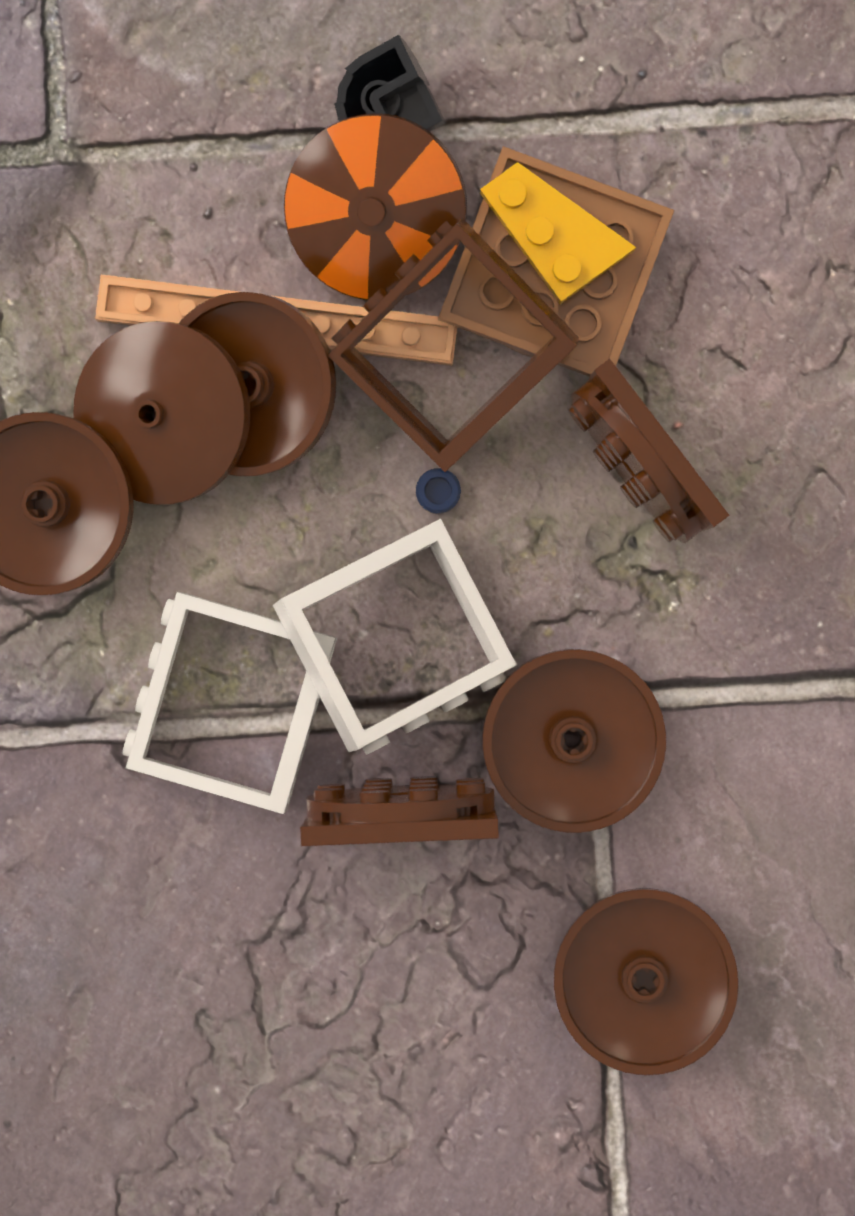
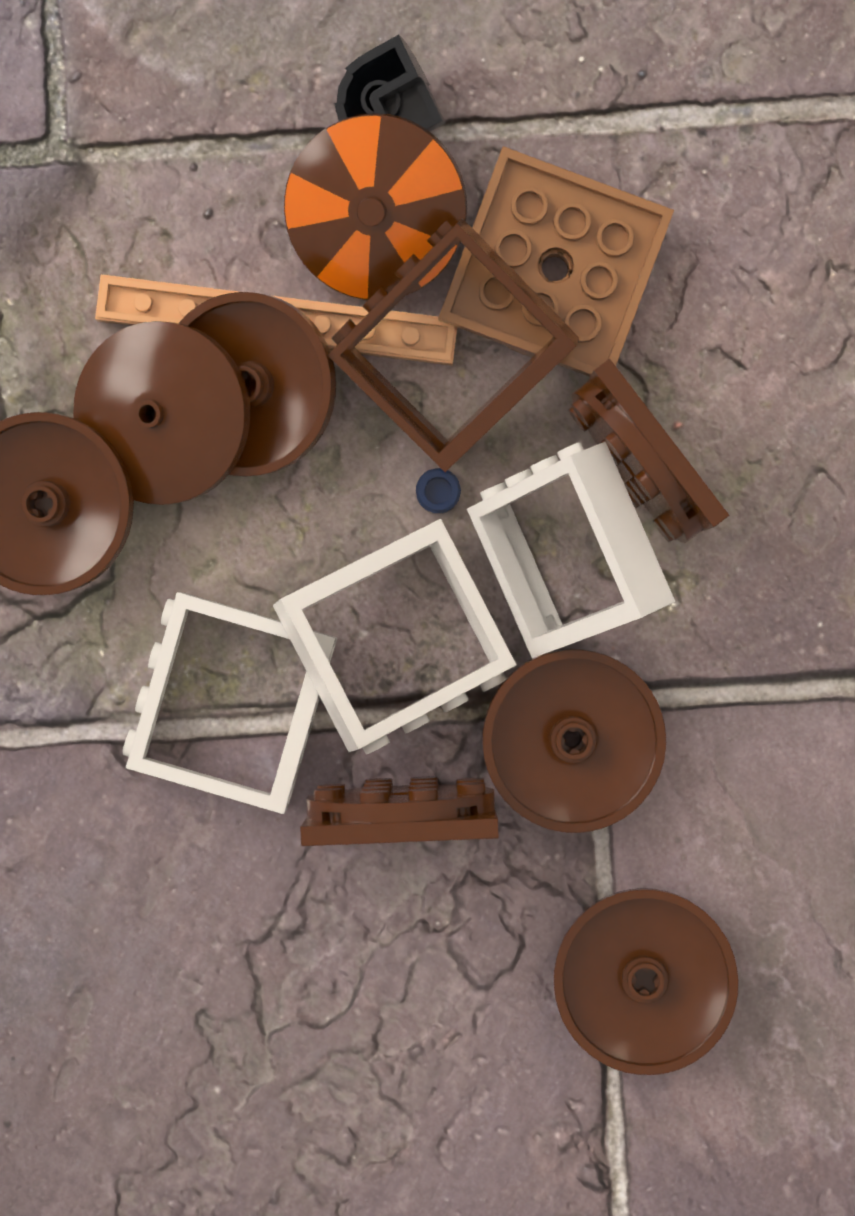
(553, 232): yellow wing -> none
(614, 526): none -> white window

